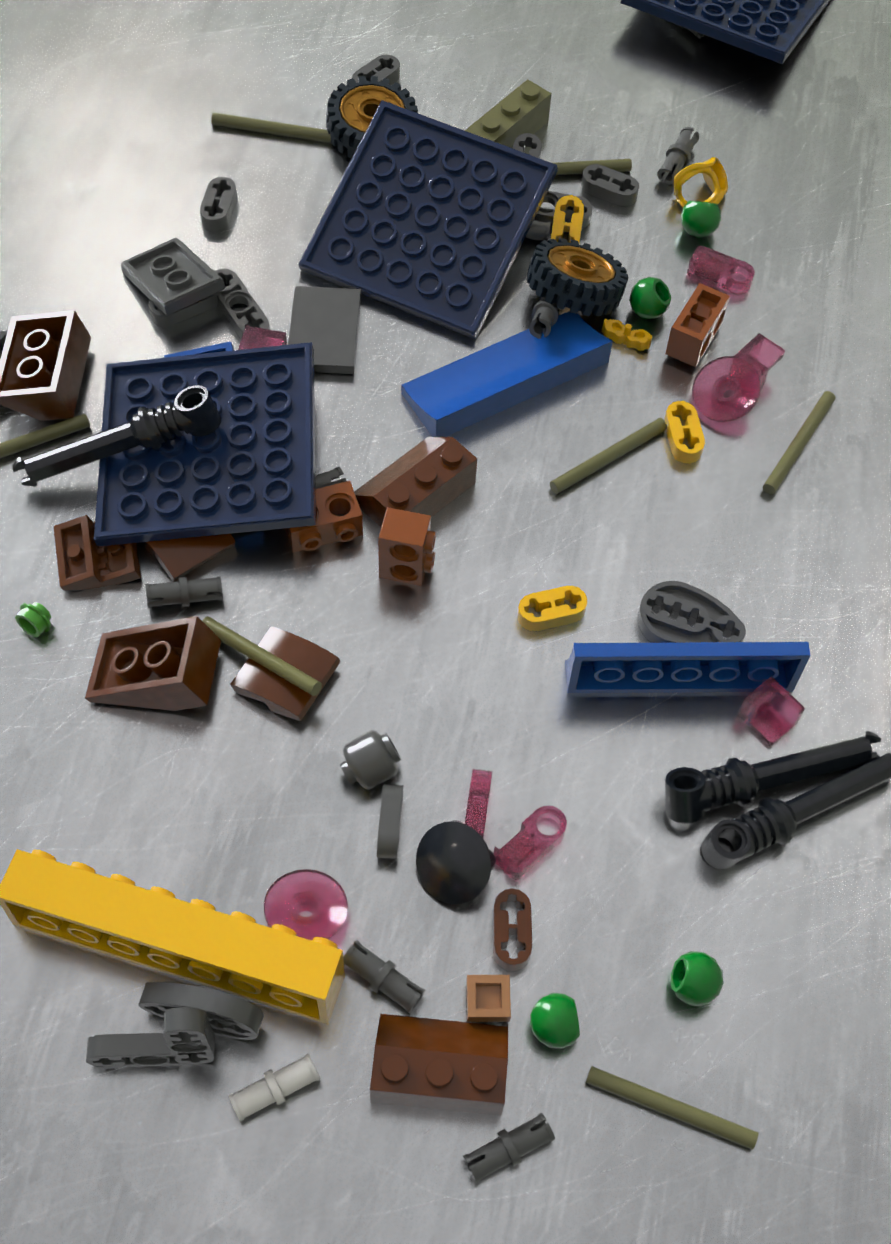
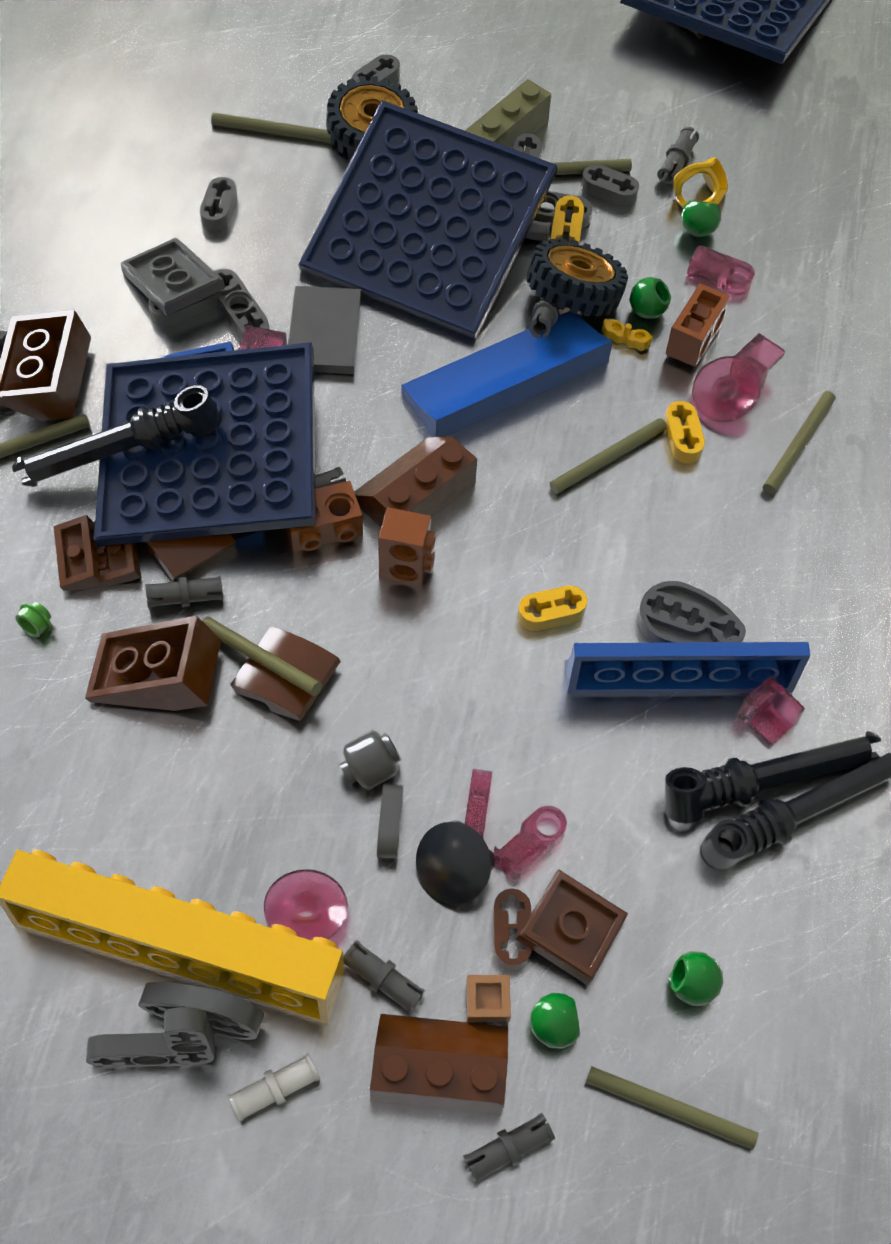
(572, 926): none -> reddish brown tile

